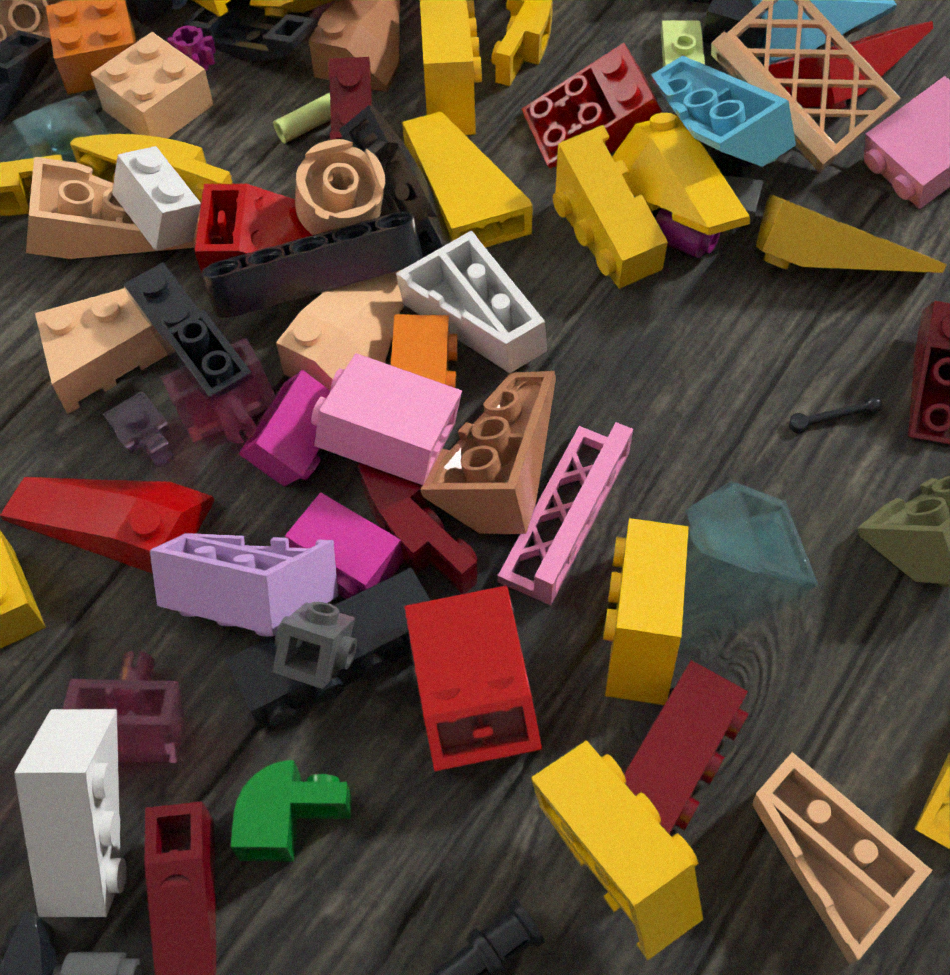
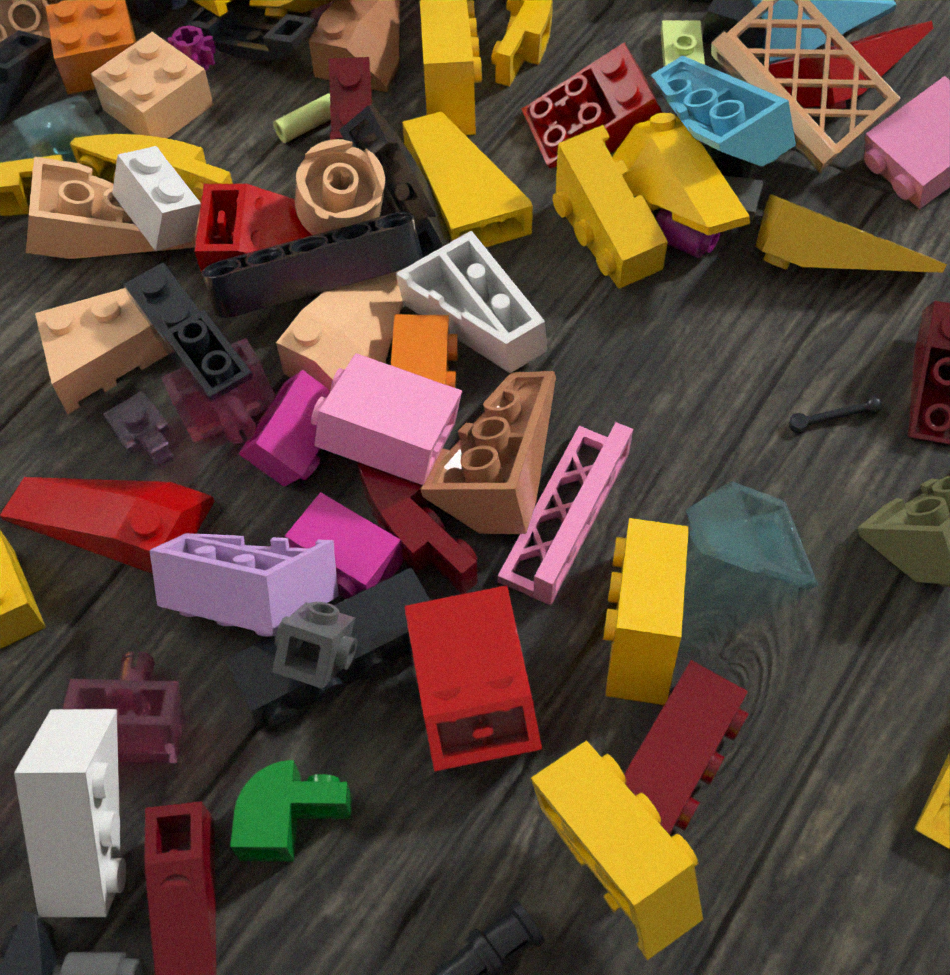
(838, 854): light nougat wedge -> none

